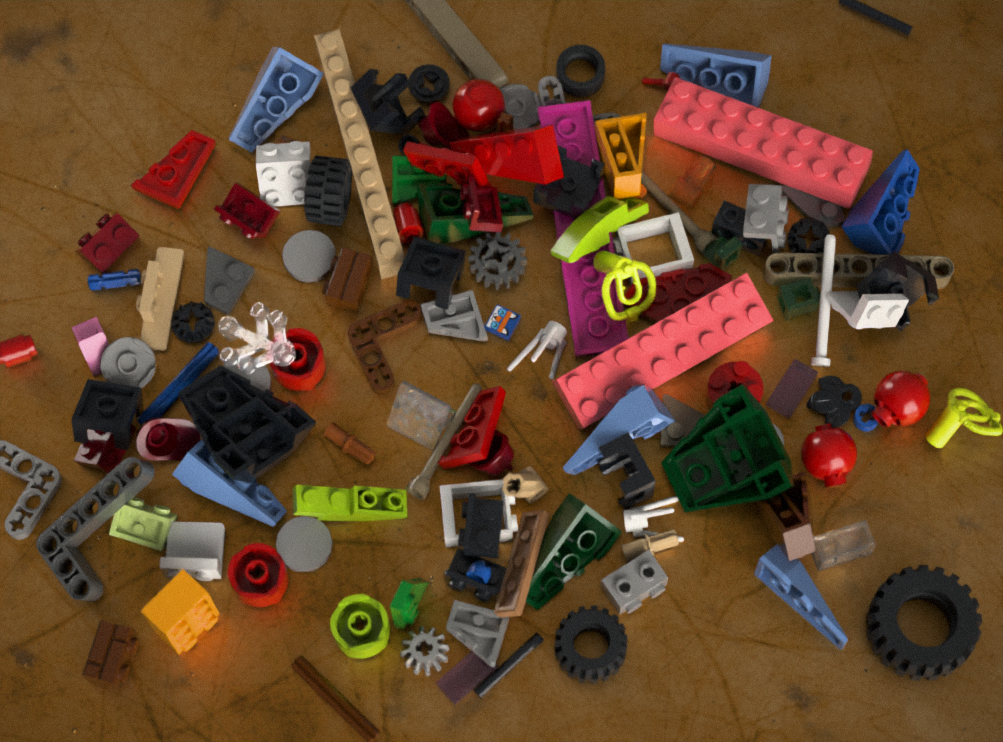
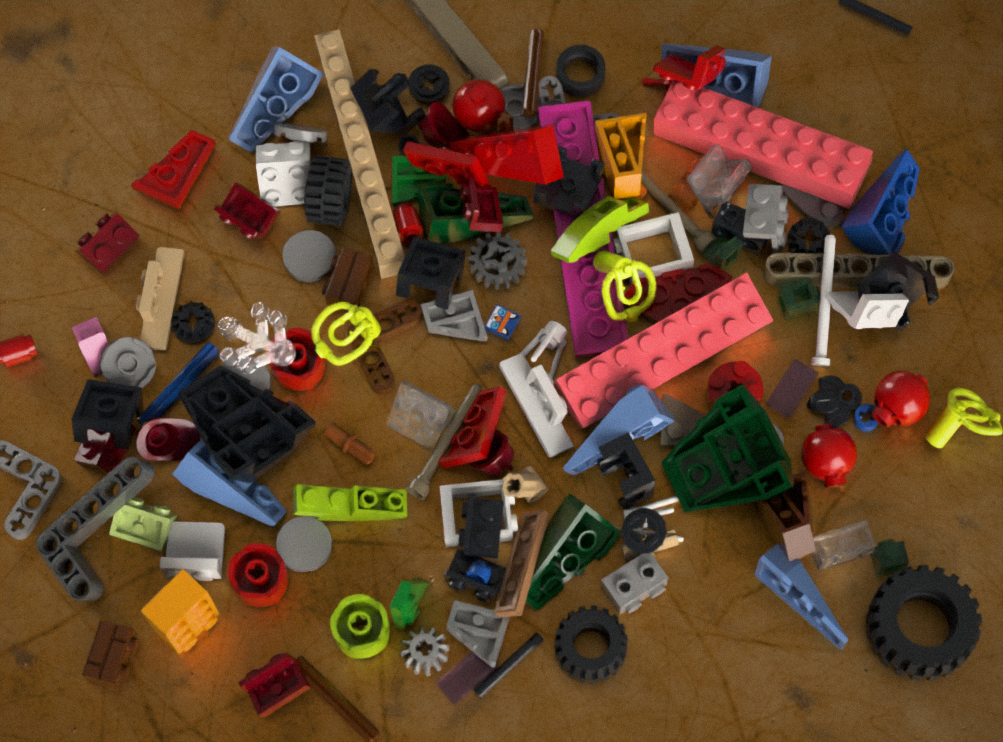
(114, 279): blue axle -> none
(225, 280): dark grey wing -> none
(275, 683): none -> dark red bracket
(300, 132): none -> light grey tile
(360, 317): none -> neon yellow piece
(532, 73): none -> reddish brown axle
(539, 402): none -> white bracket
(636, 520): none -> black gear
(690, 74): none -> red bracket
(717, 179): none -> clear bracket
(889, 557): none -> clear green brick

